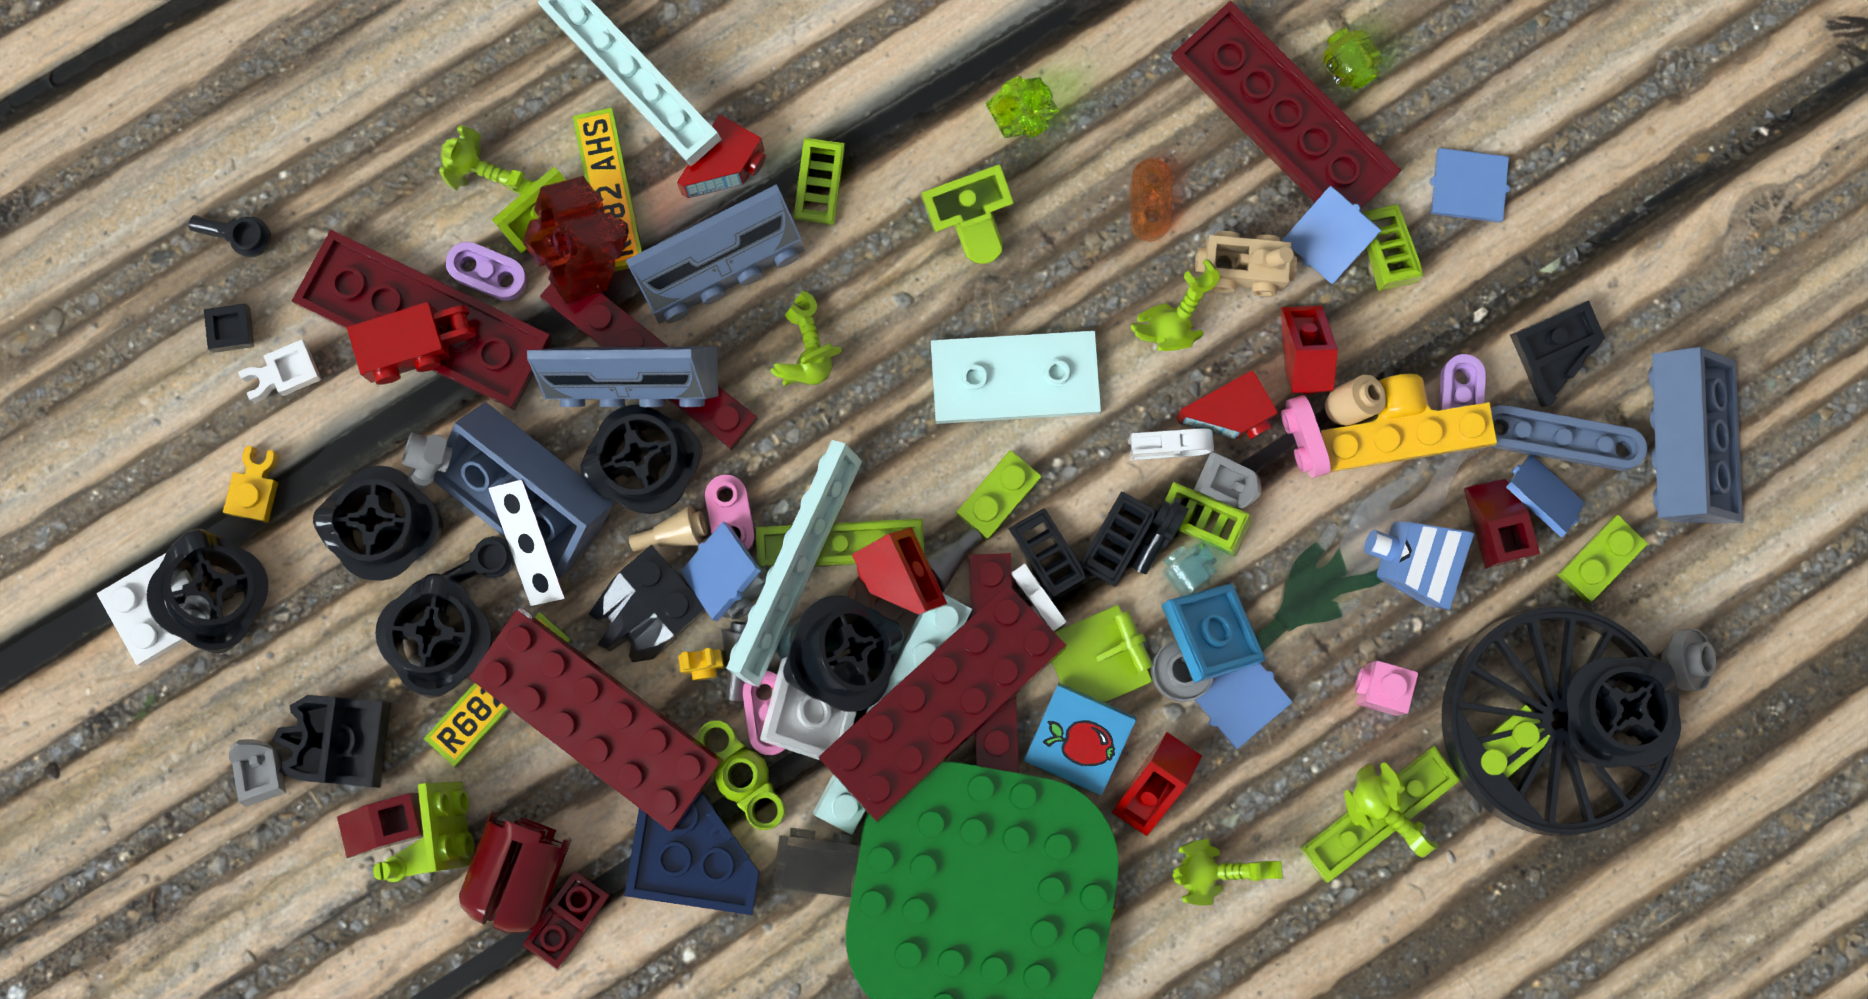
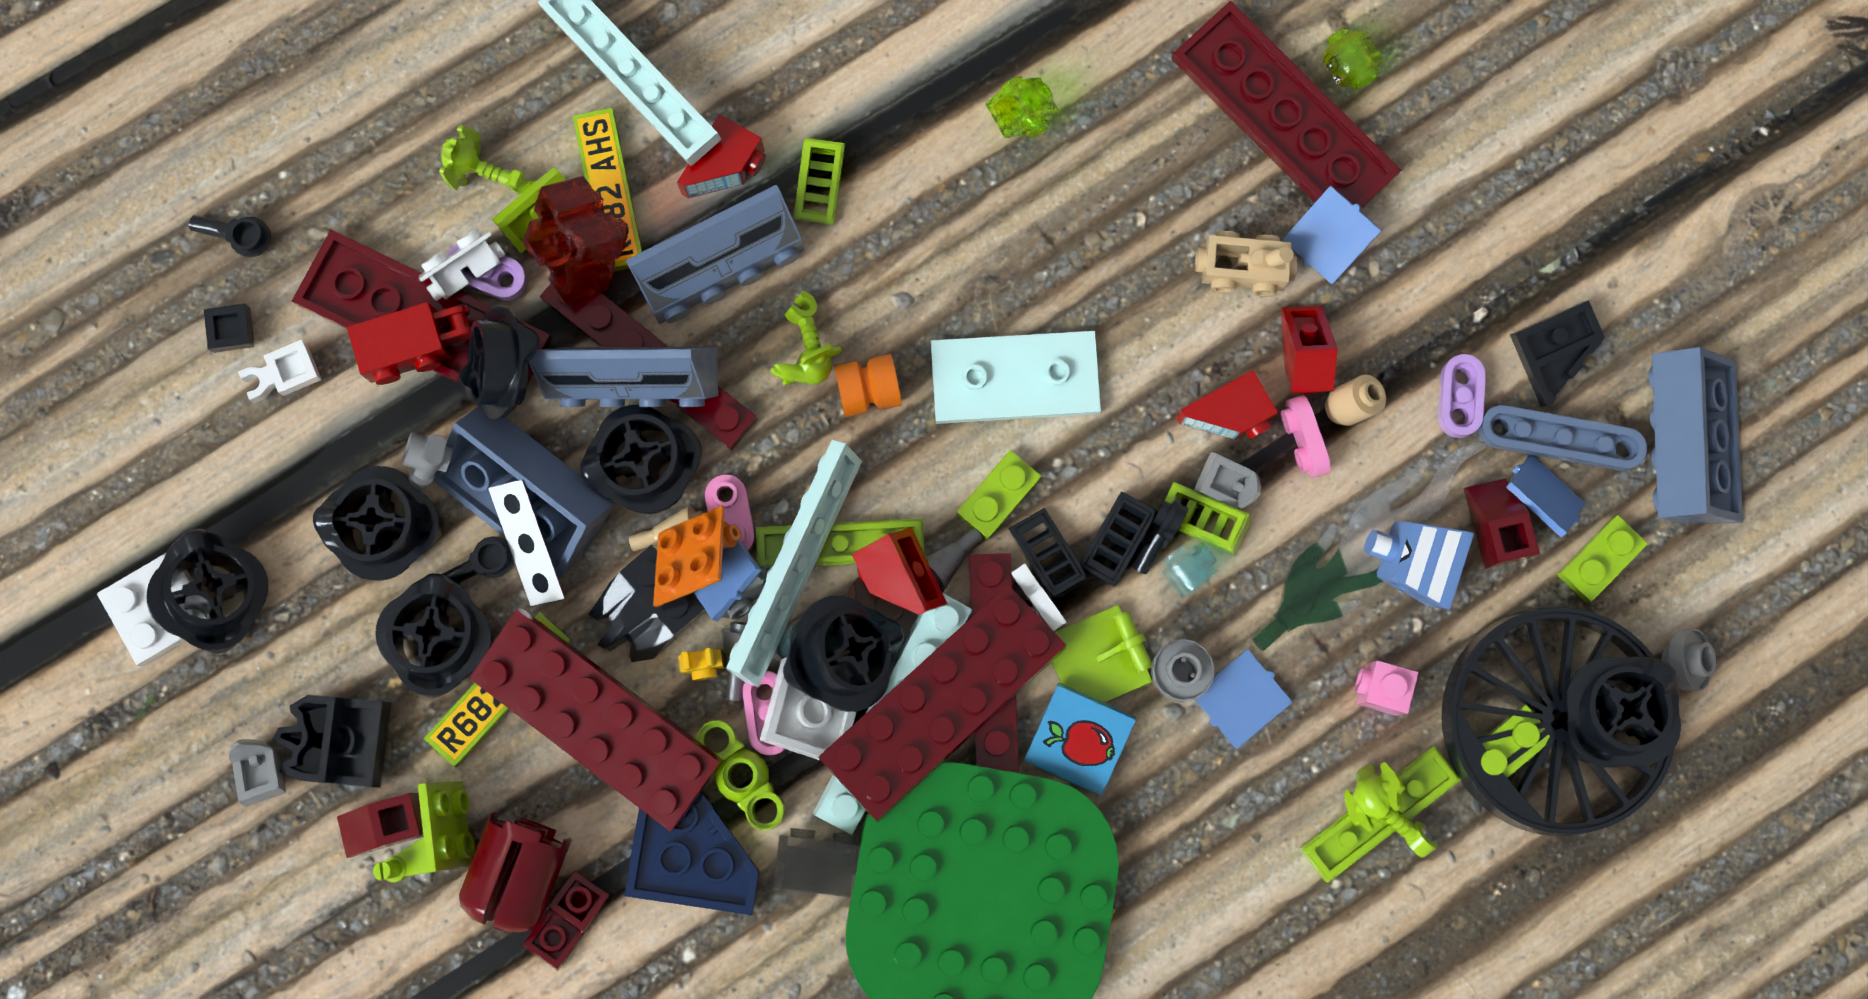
(252, 493): yellow plate -> none
(446, 271): none -> white hinge
(498, 362): none -> black piece
(692, 555): none -> orange hinge
(868, 385): none -> orange wheel
(969, 208): lime brick -> none
(1151, 198): clear orange plate -> none
(1157, 784): red slope -> none
(1171, 444): white piece -> none
(1173, 326): lime piece -> none
(1200, 871): lime piece -> none
(1213, 632): dark azure tile -> none
(1408, 429): yellow plate -> none
(1412, 268): lime slope -> none
(1469, 185): medium blue piece -> none

